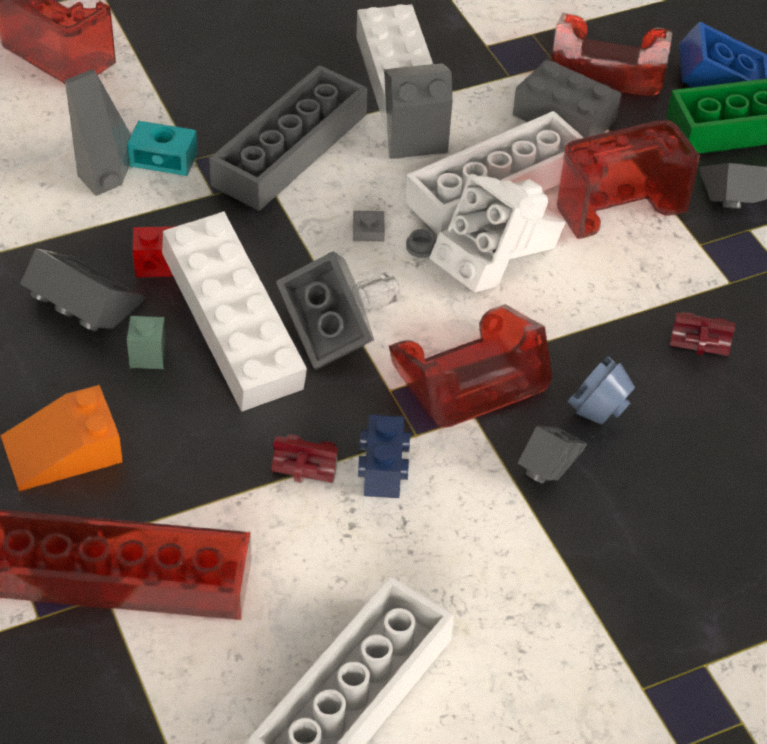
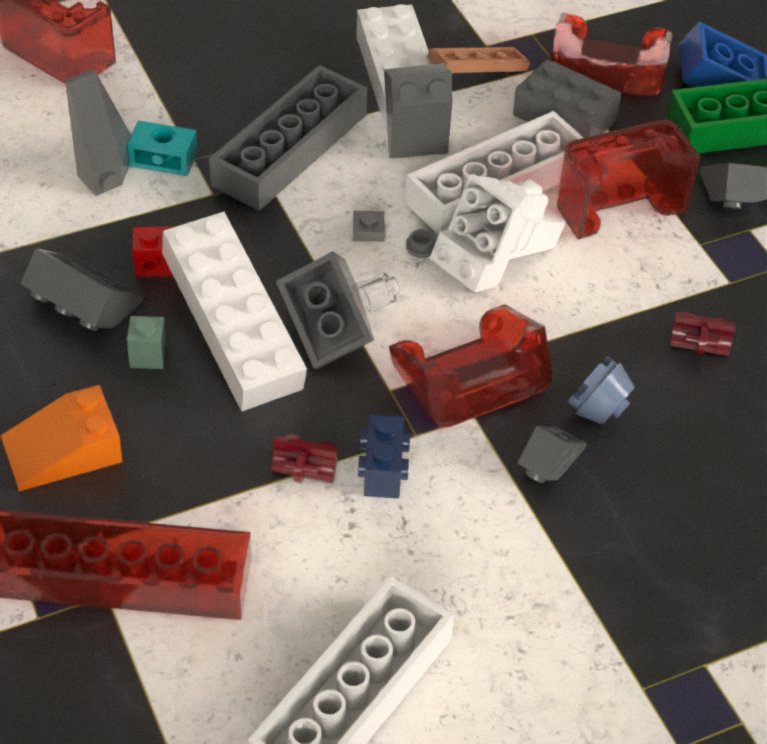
(479, 59): none -> nougat tile

